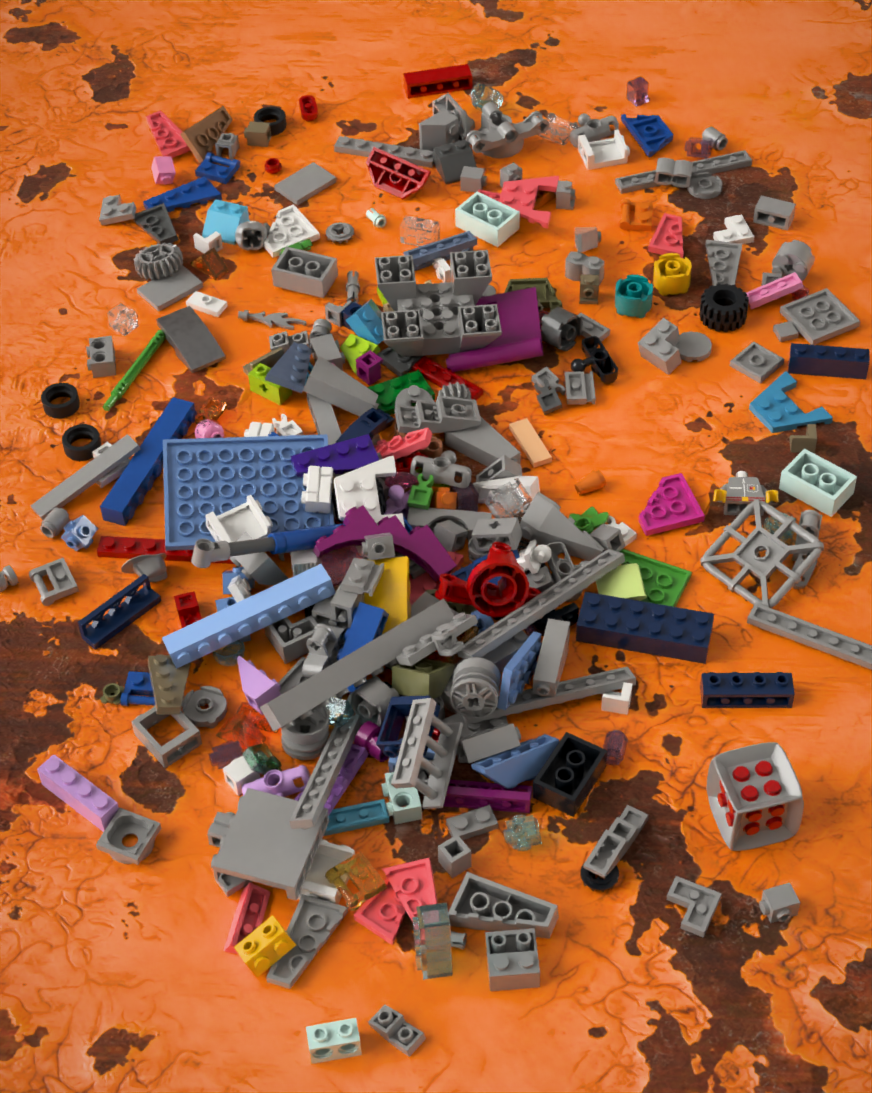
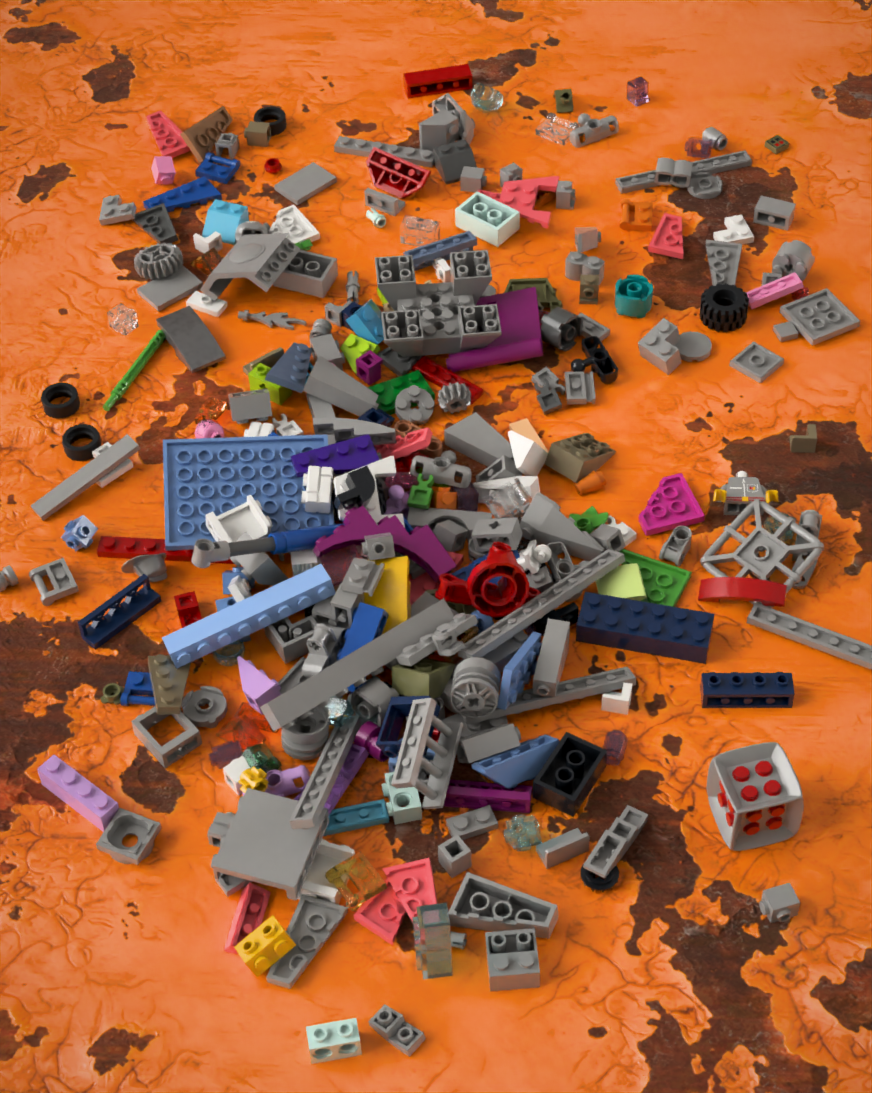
(54, 522): light grey brick -> none
(102, 356): light grey brick -> none
(147, 463): blue brick -> none
(250, 405): none -> light grey brick
(253, 779): none -> yellow gear
(255, 258): none -> light grey panel
(285, 341): light grey slope -> none
(308, 107): red plate -> none
(338, 228): light grey gear -> none
(351, 428): none -> light grey slope
(361, 488): none -> black brick
(383, 202): none -> light grey panel
(440, 416): light grey slope -> none
(500, 136): light grey piece -> none
(527, 454): none -> white slope
(563, 100): none -> olive bracket
(563, 847): none -> light grey panel
(578, 456): none -> dark tan slope
(603, 152): white panel -> none
(649, 132): blue wing -> none
(672, 274): yellow brick -> none
(677, 545): none -> light grey piece
(699, 901): light grey plate -> none
(742, 589): none -> red slope
(776, 144): none -> olive tile
(780, 412): dark azure wing -> none
(817, 482): light aqua brick -> none
(828, 361): dark blue brick -> none

